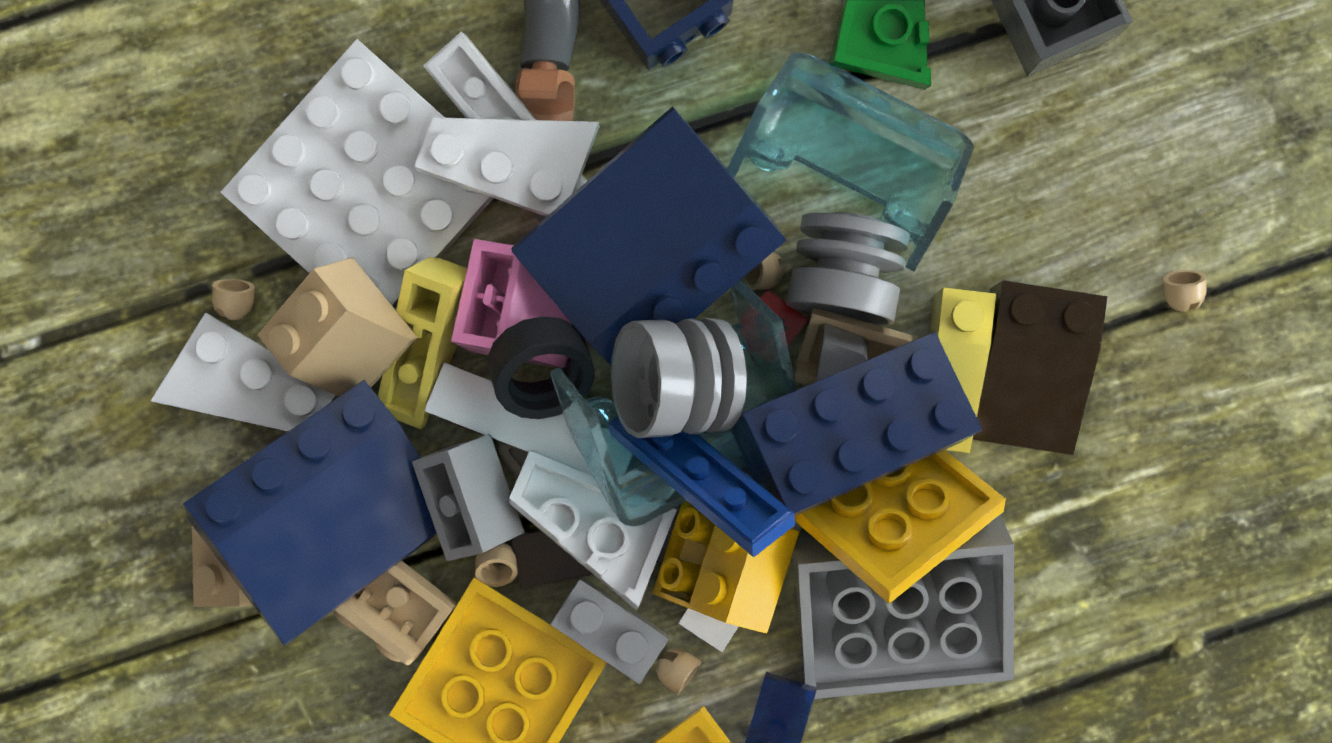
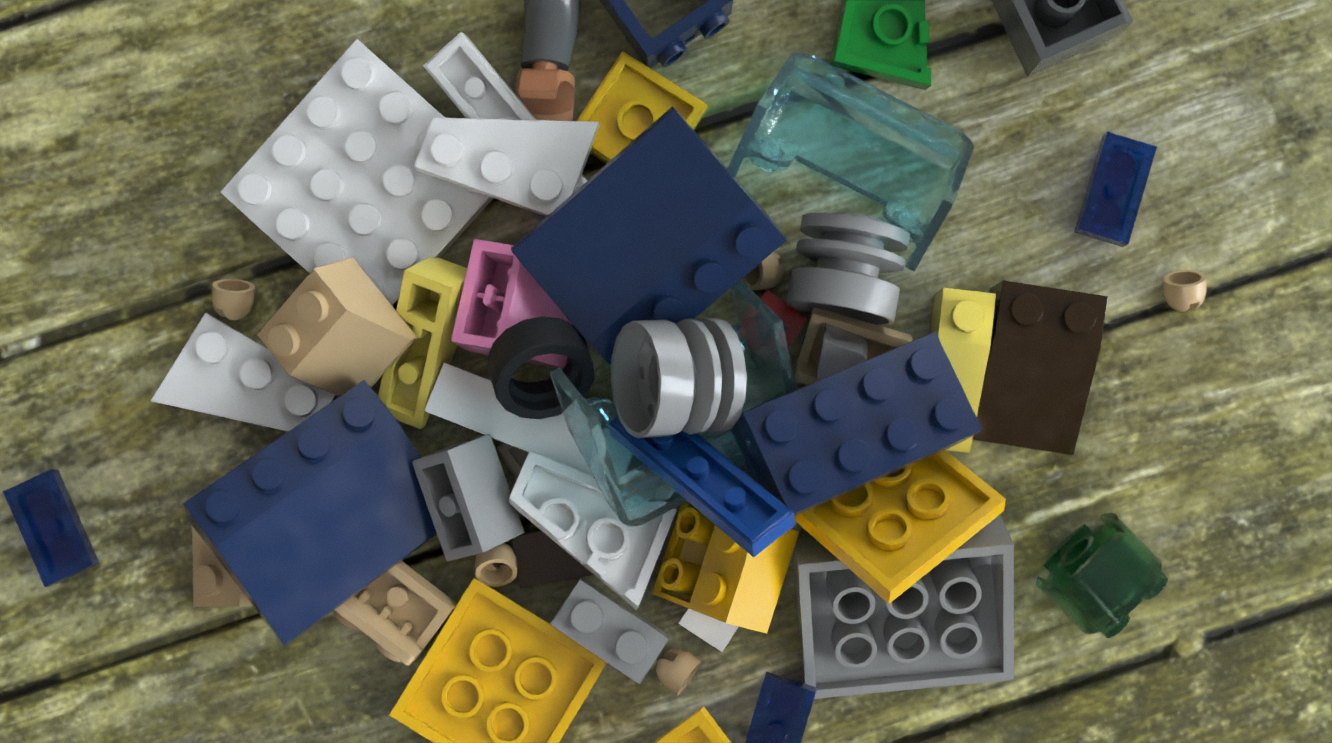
(51, 527): none -> clear blue plate
(631, 102): none -> yellow tile
(1102, 576): none -> clear green brick
(1115, 189): none -> clear blue plate

